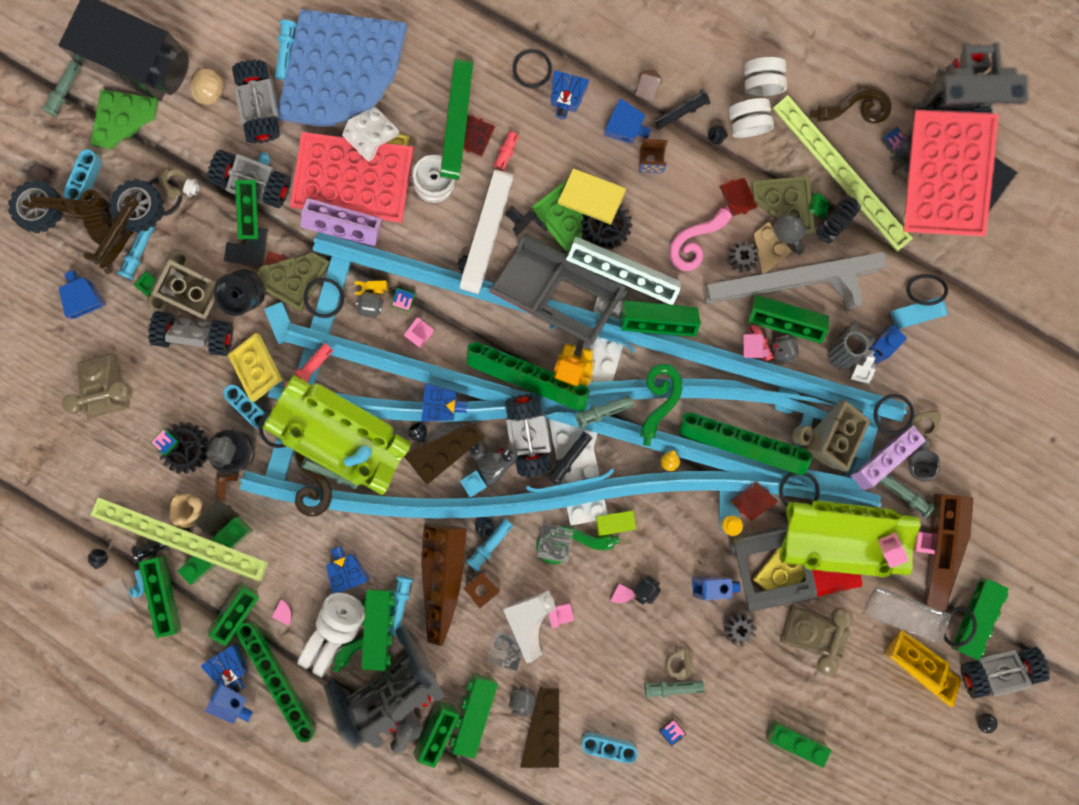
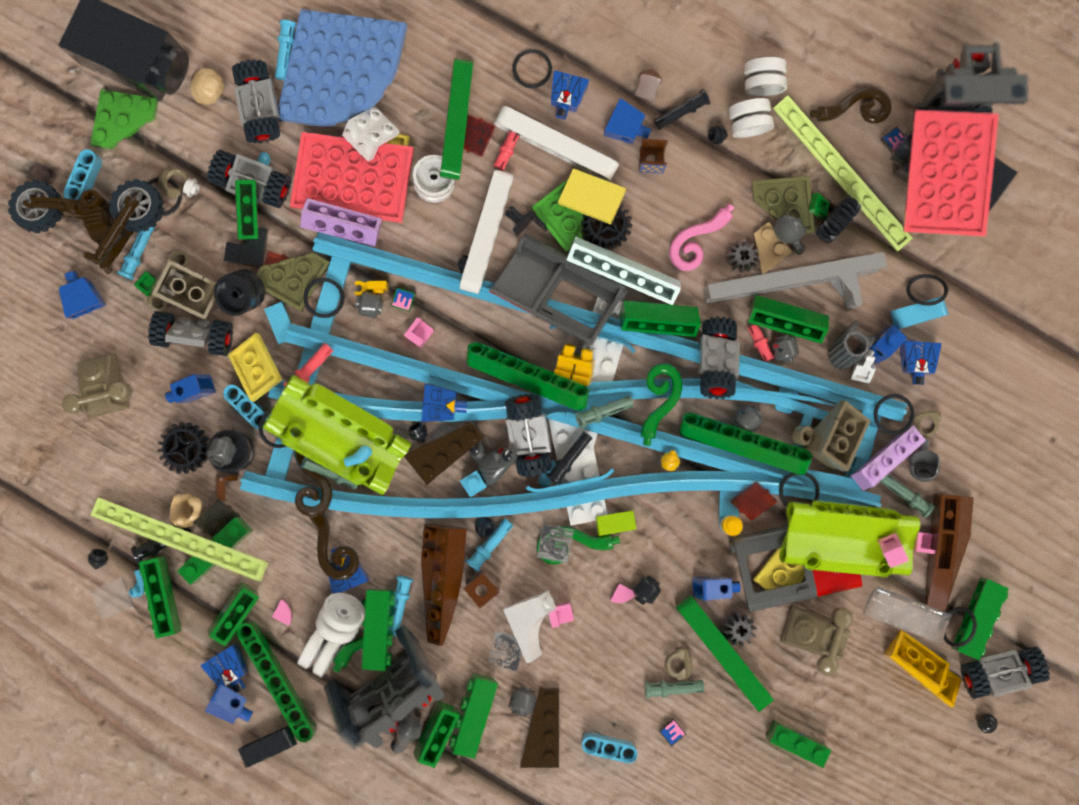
(57, 96): sand green pin -> none
(164, 441): tile -> none
(190, 389): none -> blue torso
(267, 746): none -> black beam
(323, 528): none -> dark brown plant
(543, 480): none -> medium azure arm
(556, 144): none -> white beam
(570, 370): light orange brick -> none
(719, 358): none -> plate
(724, 653): none -> green beam
(738, 196): clear red piece -> none
(748, 418): none -> dark grey head
(754, 346): bright pink panel -> none
(919, 359): none -> blue torso

